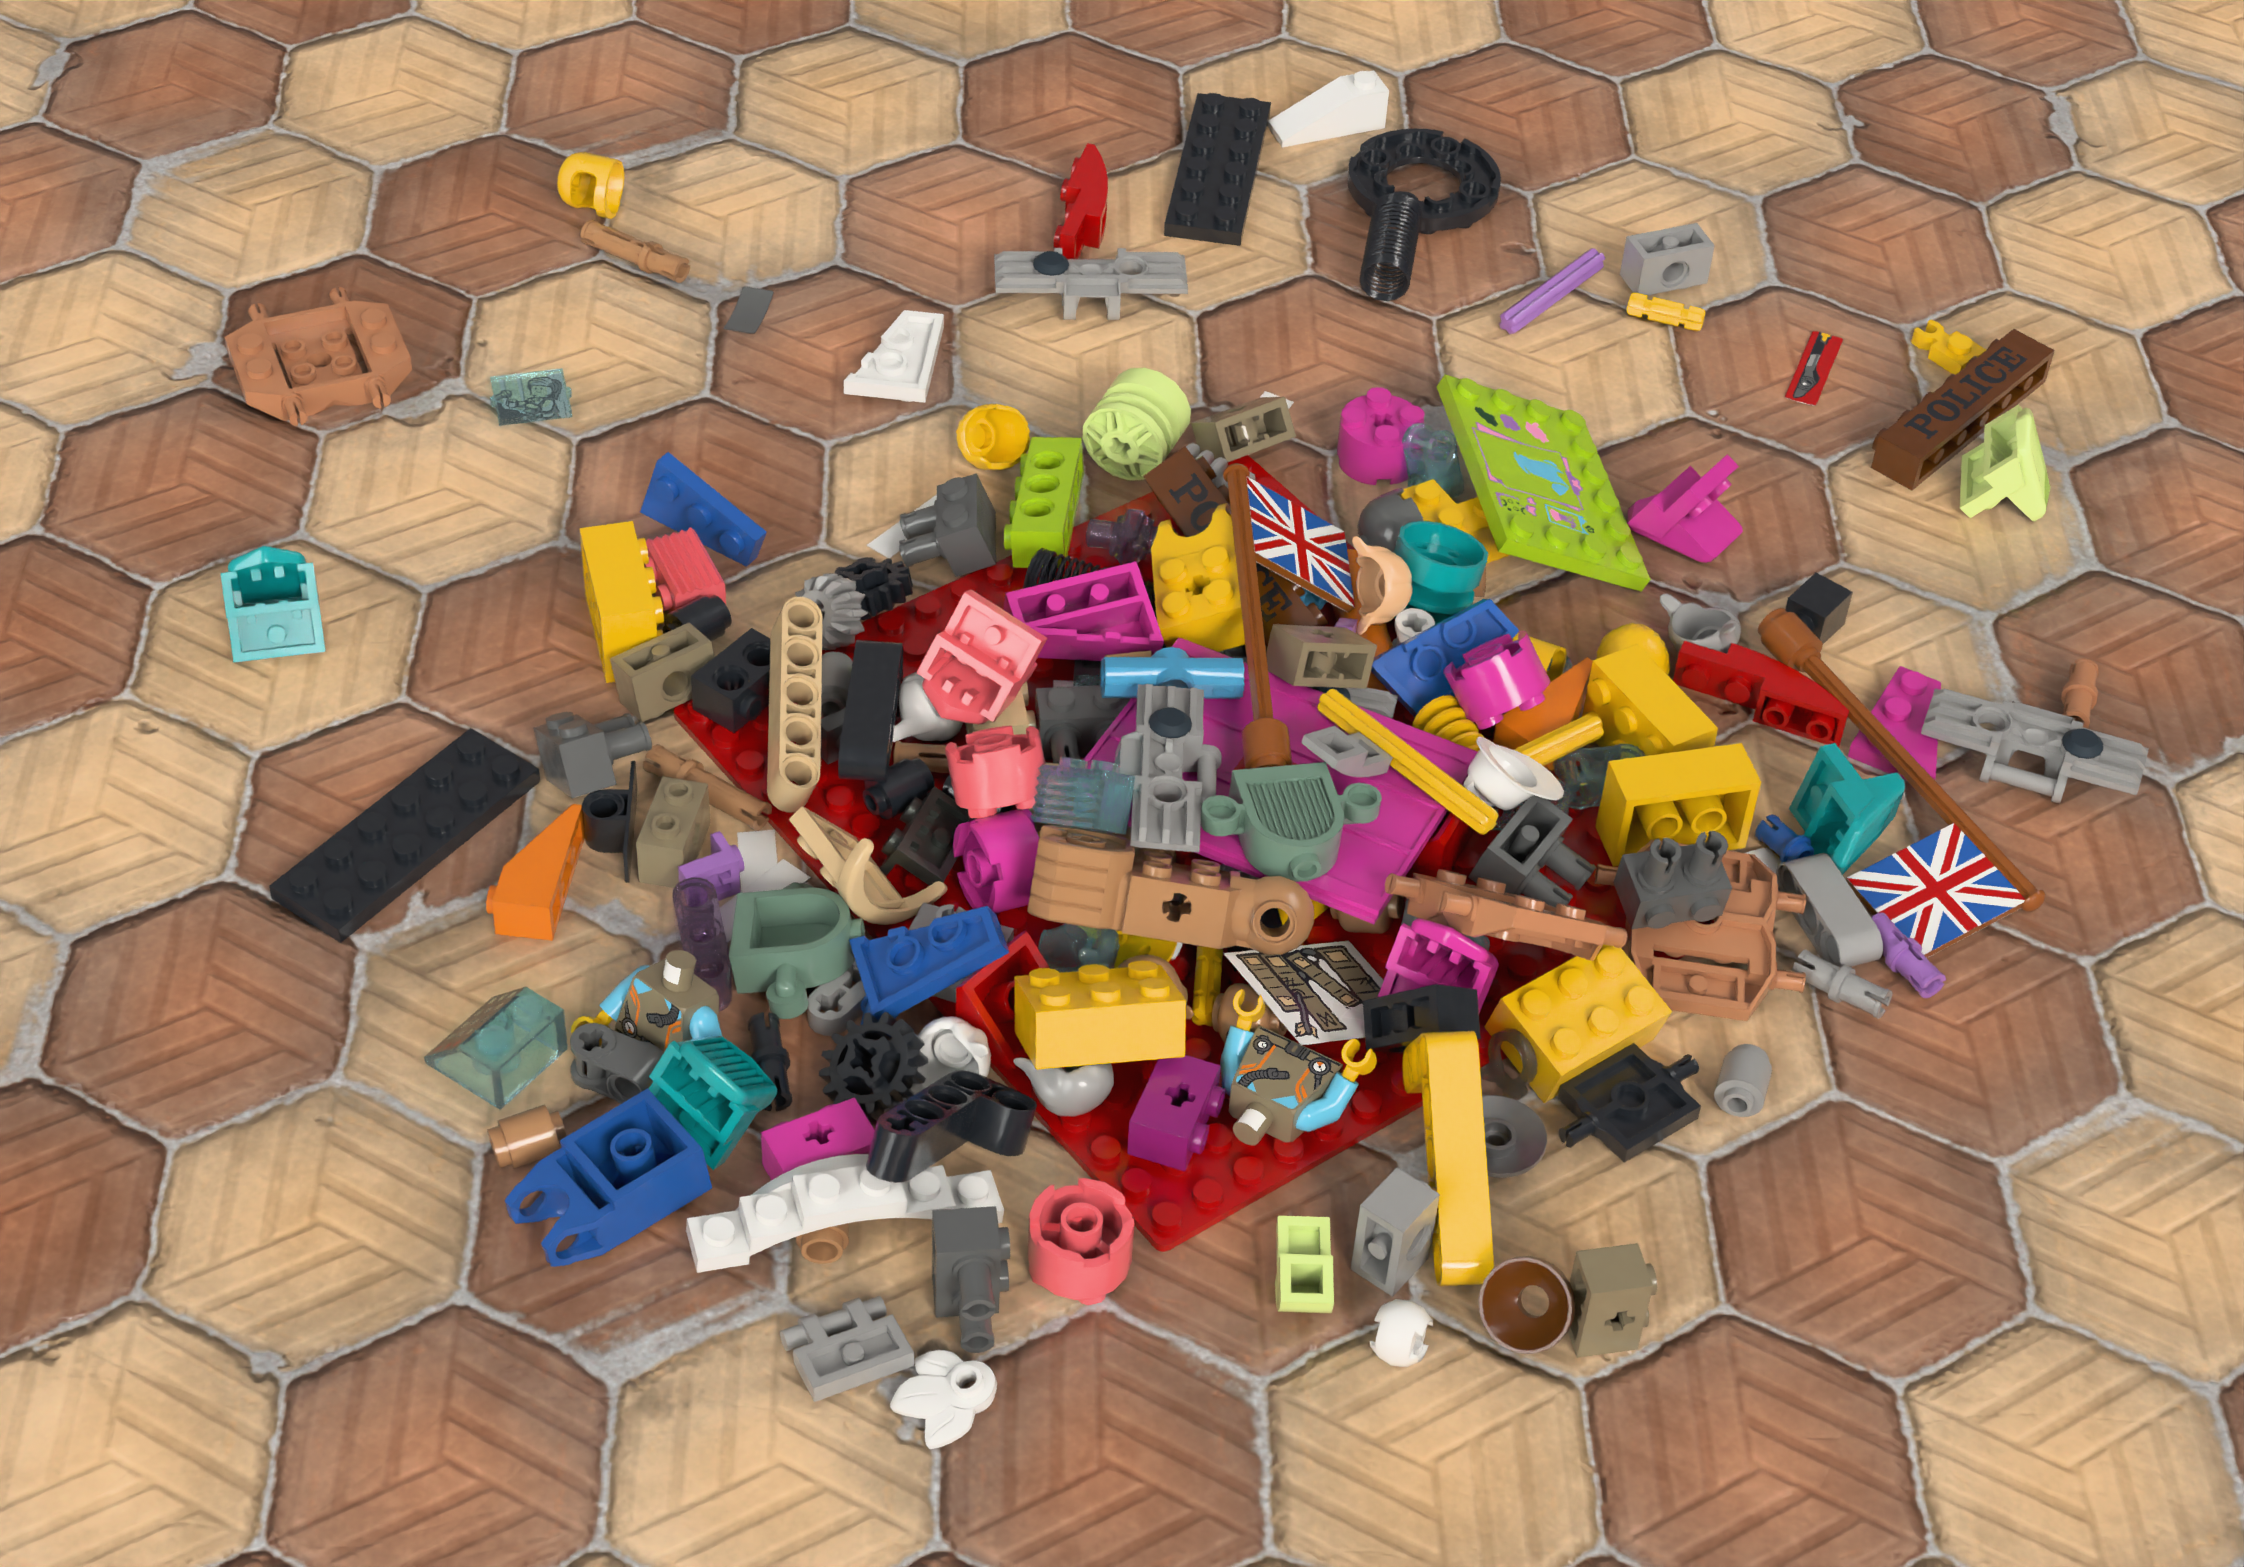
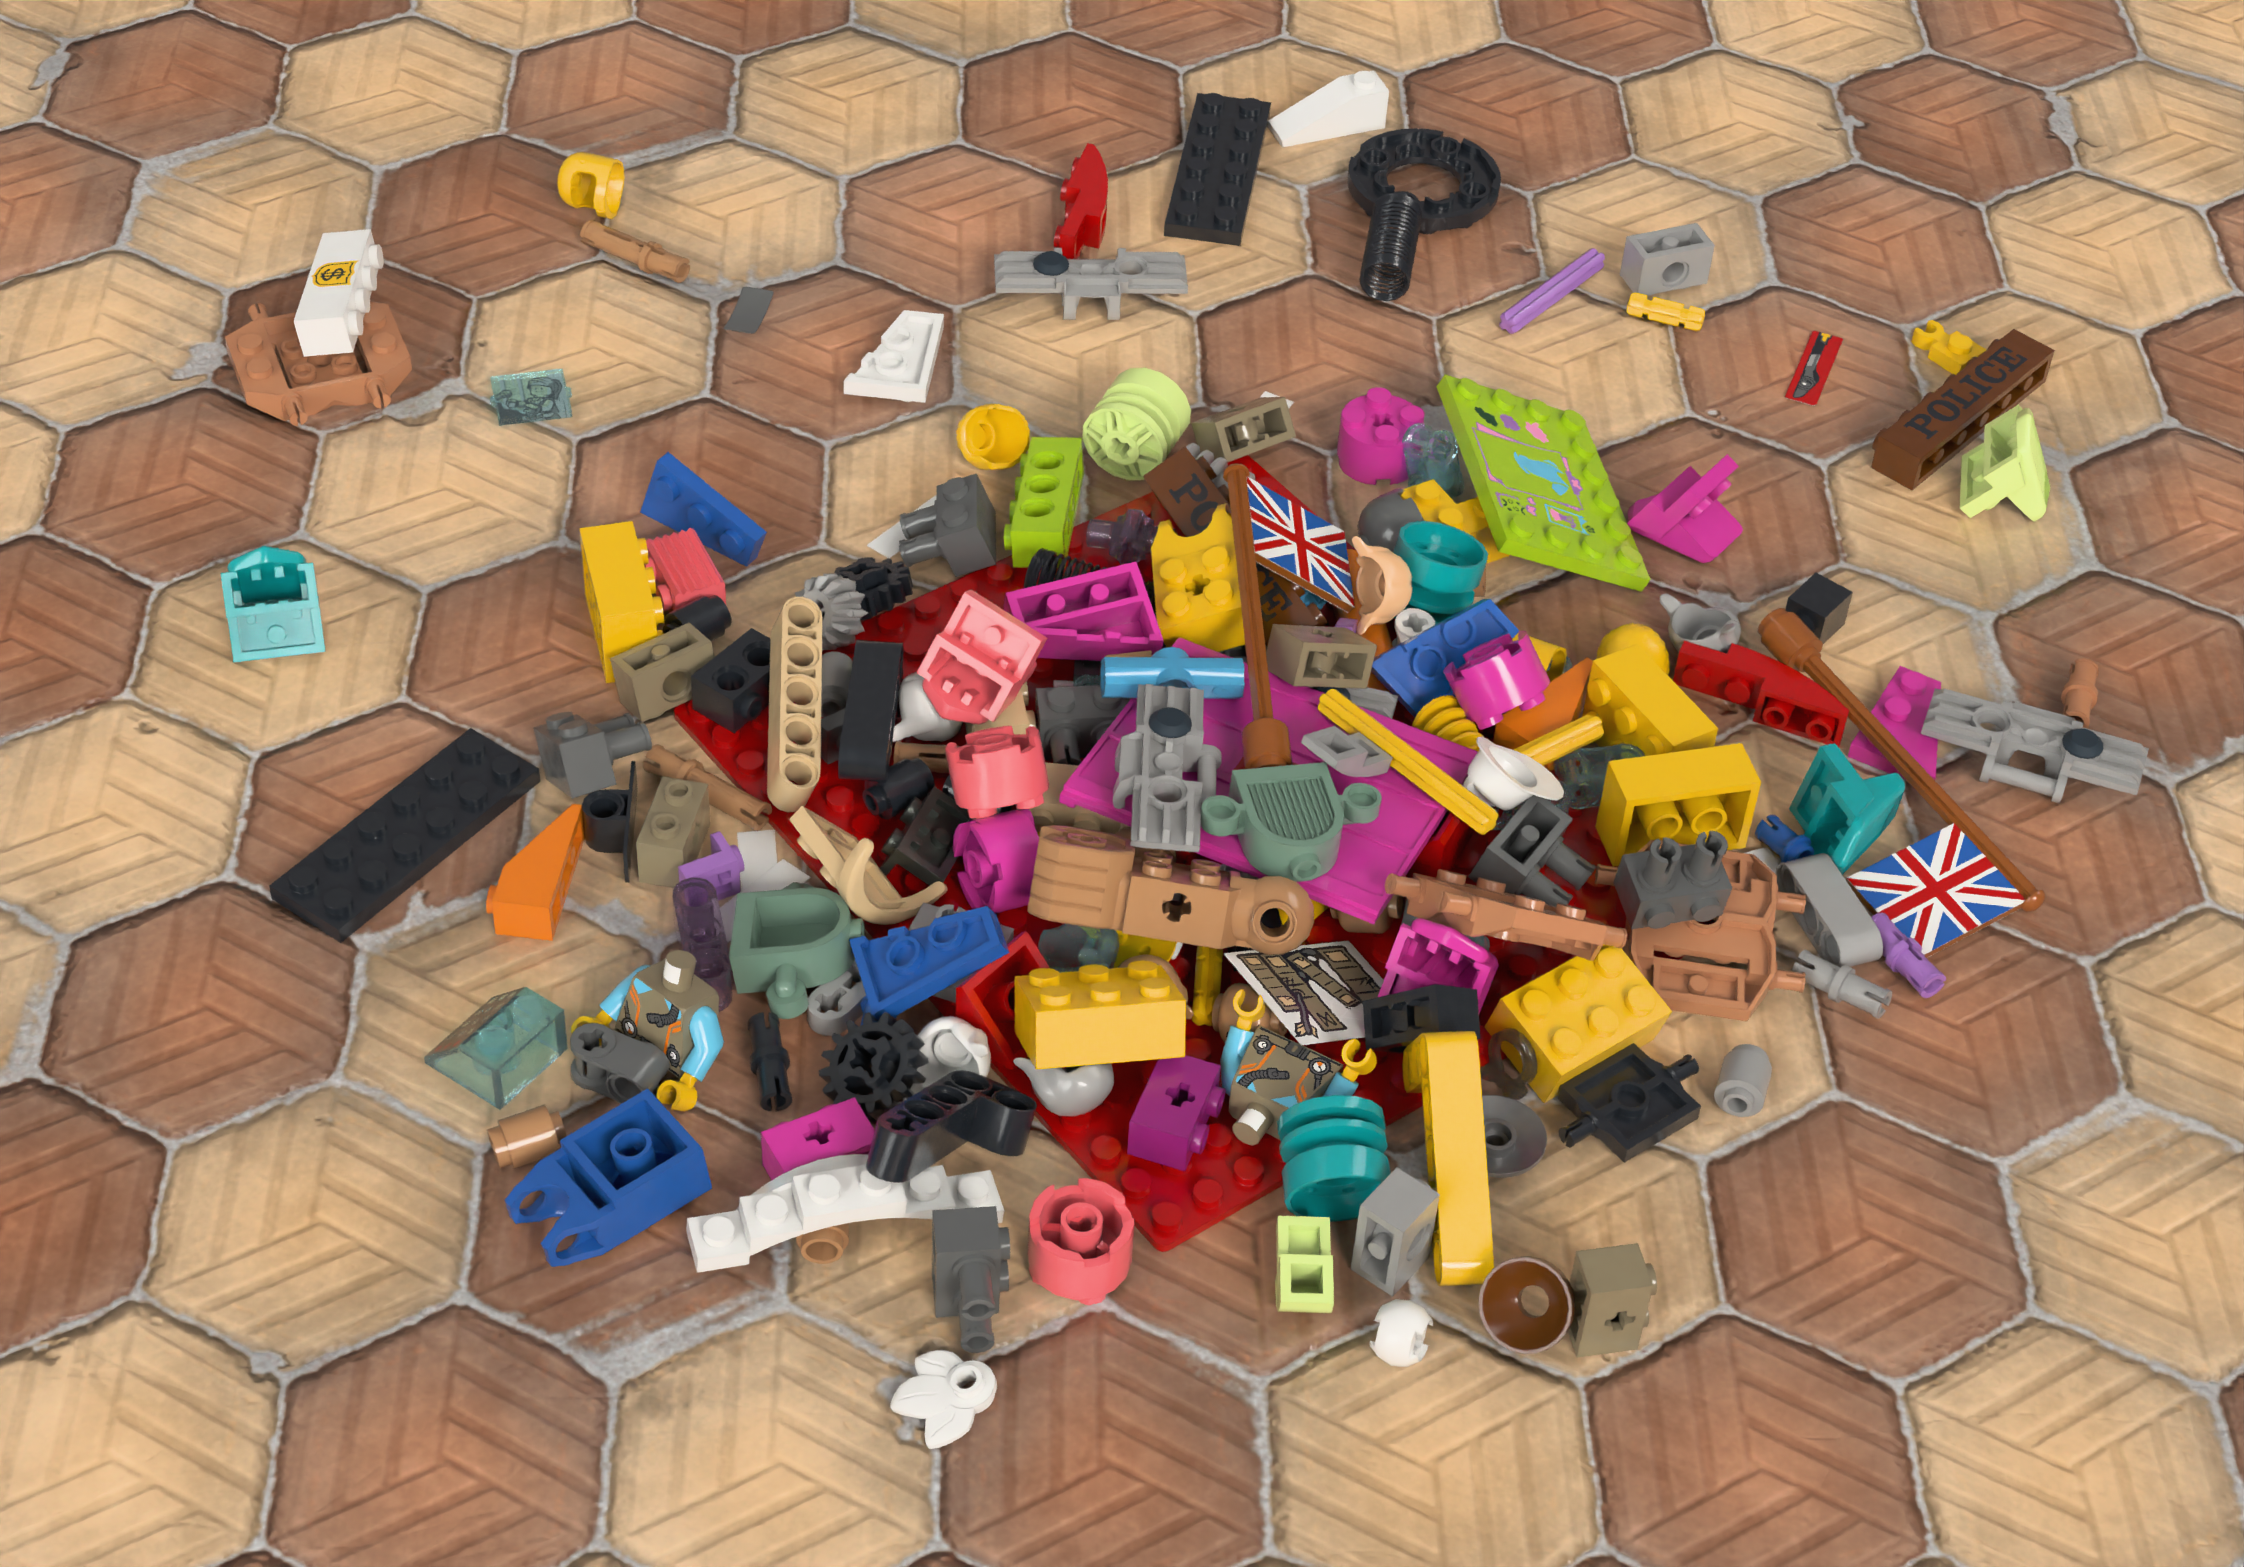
(338, 292): none -> white brick
(711, 1092): teal piece -> none
(850, 1357): light grey plate -> none
(1084, 797): clear light blue brick -> none
(1332, 1155): none -> teal wheel

